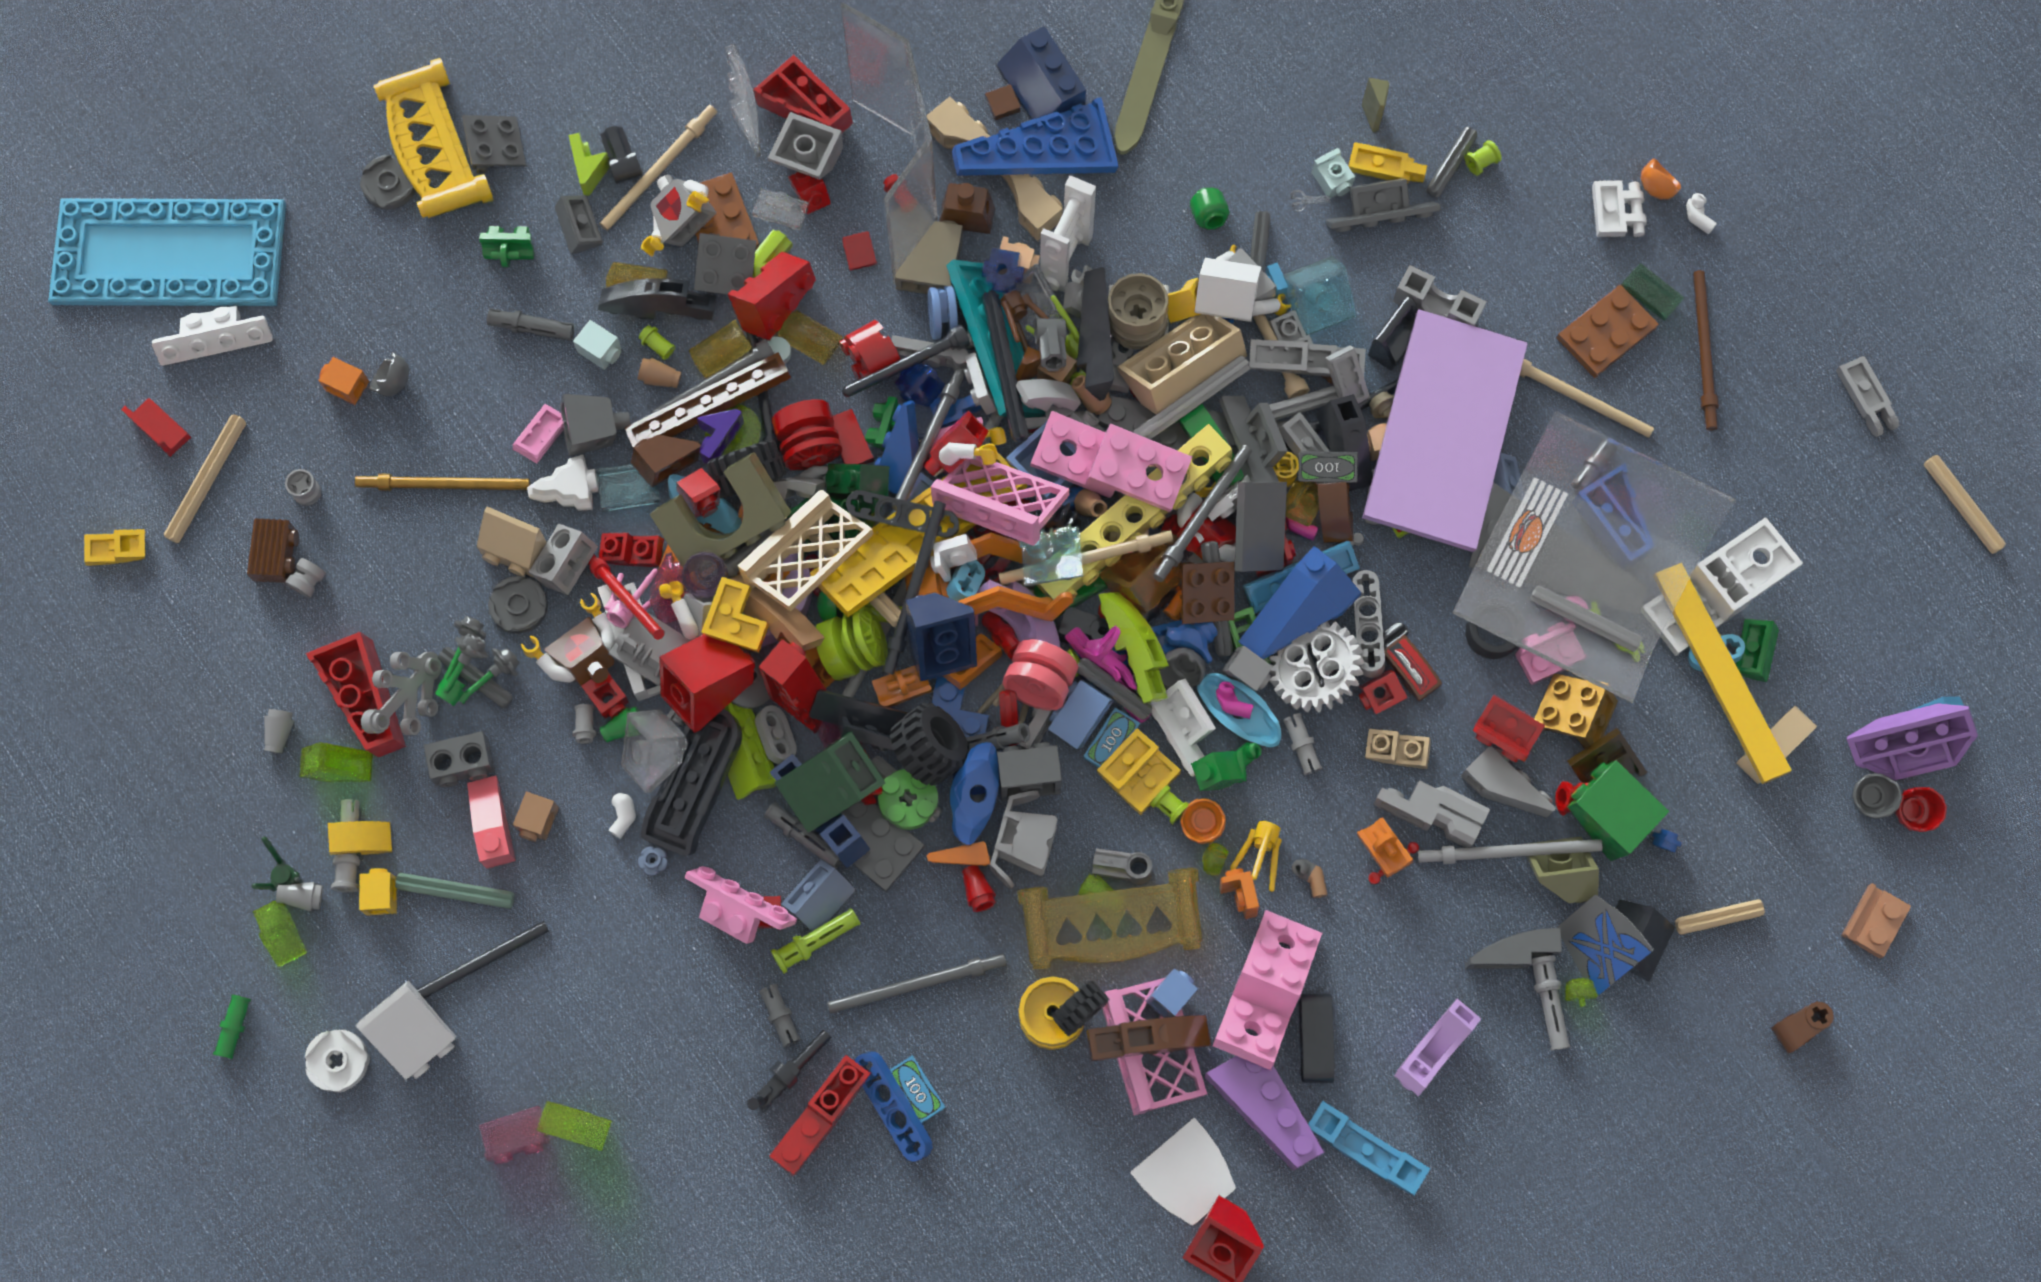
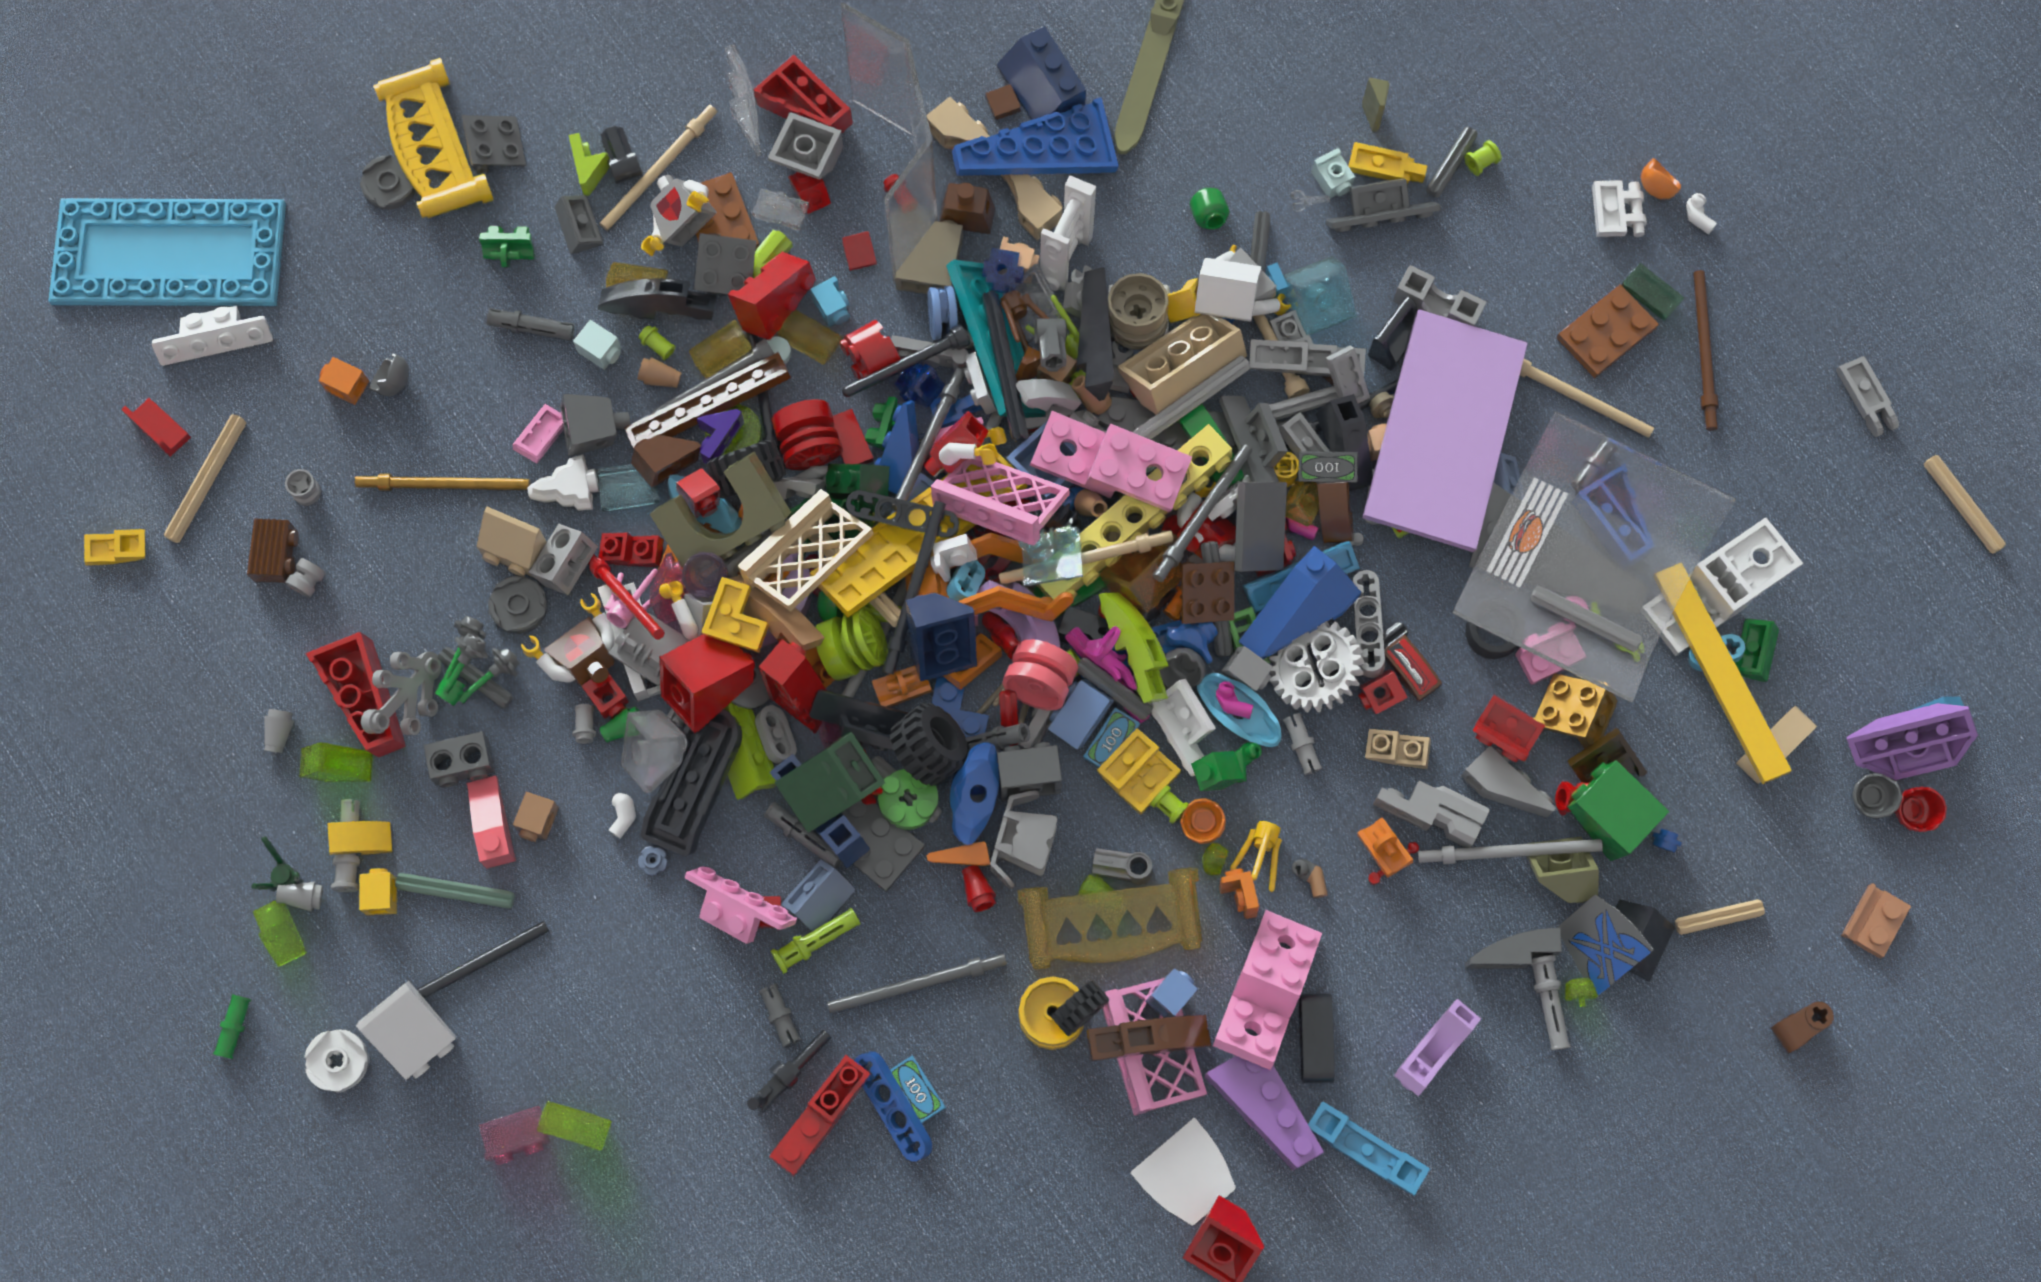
(831, 302): none -> medium azure brick

